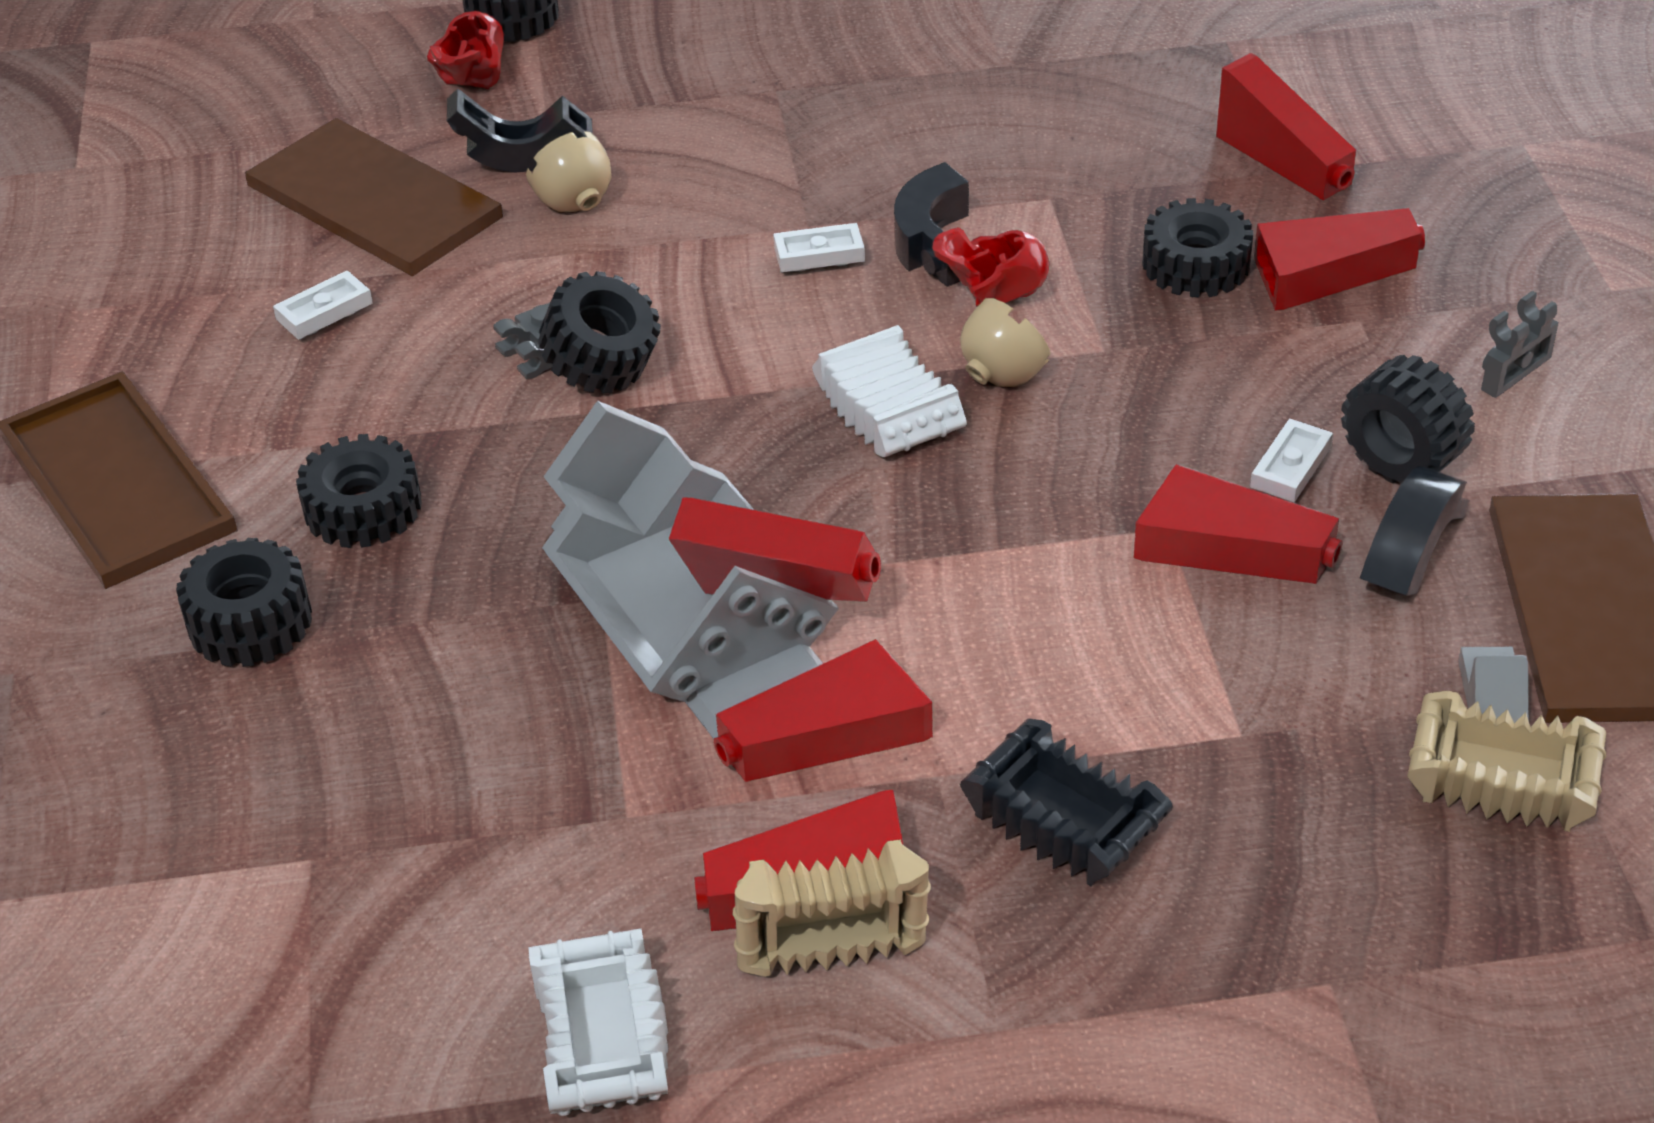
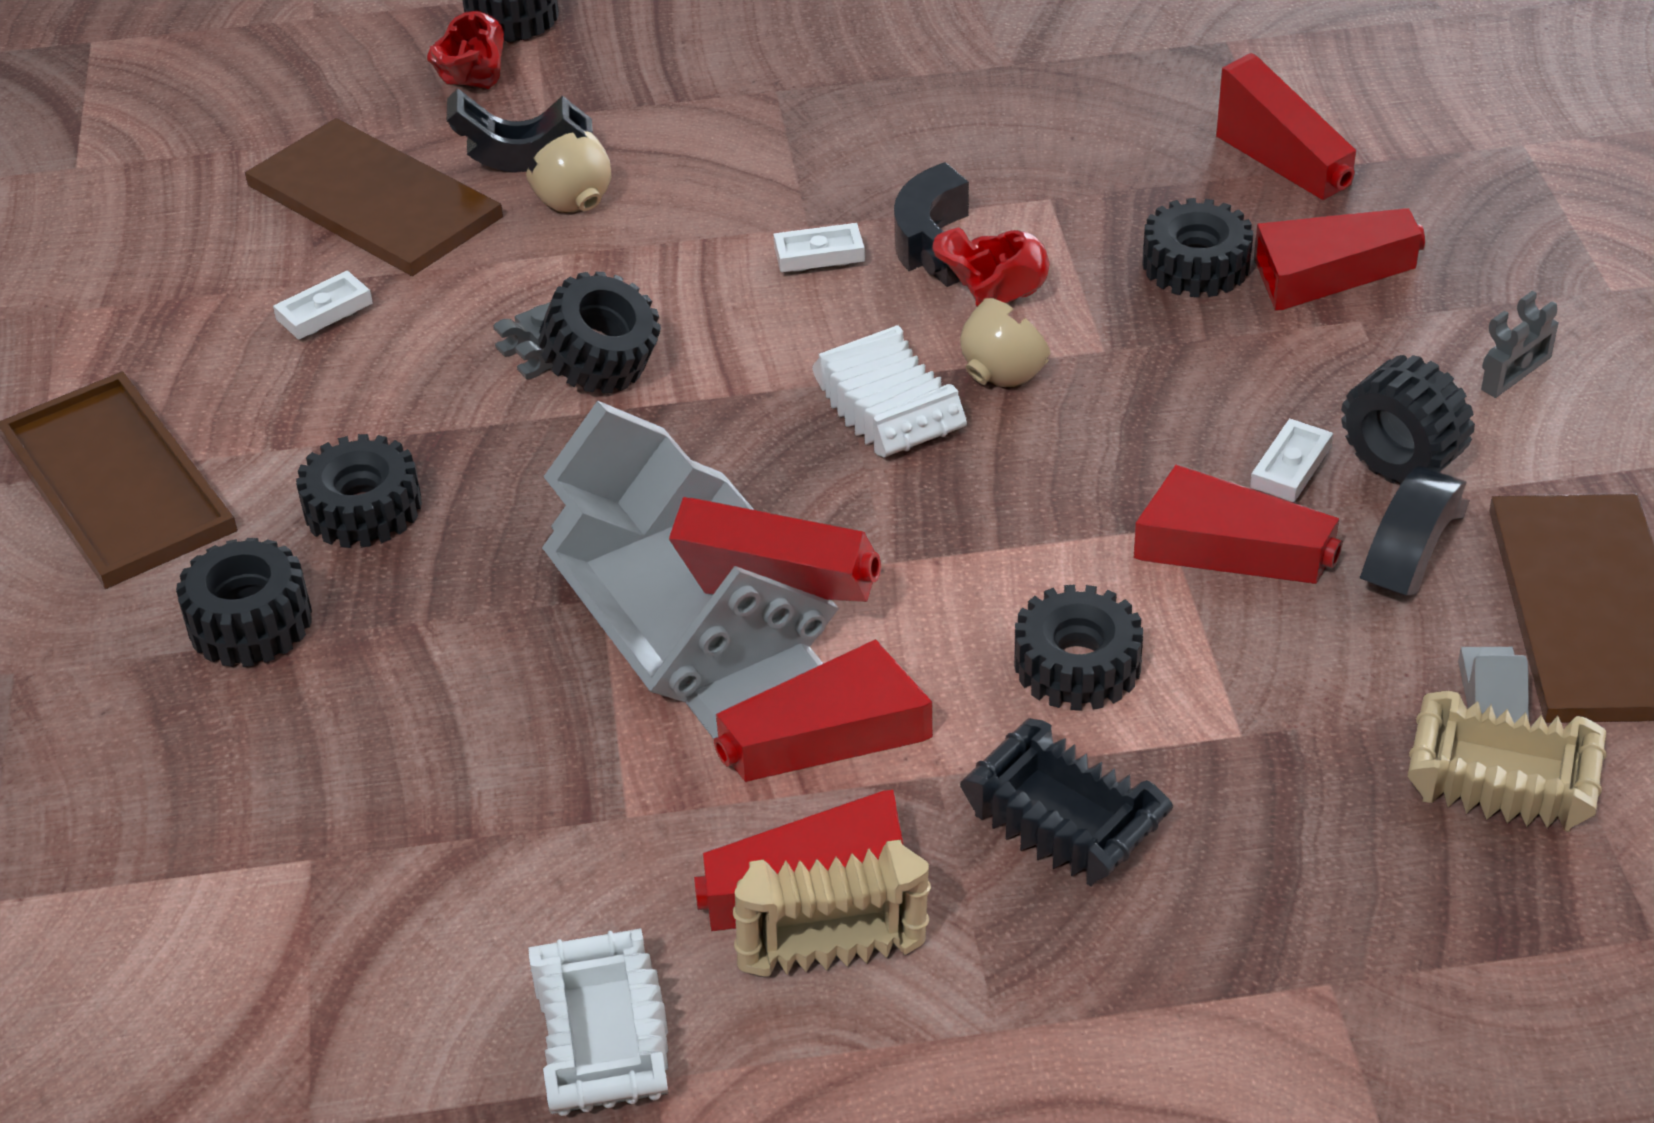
(1080, 621): none -> black tyre

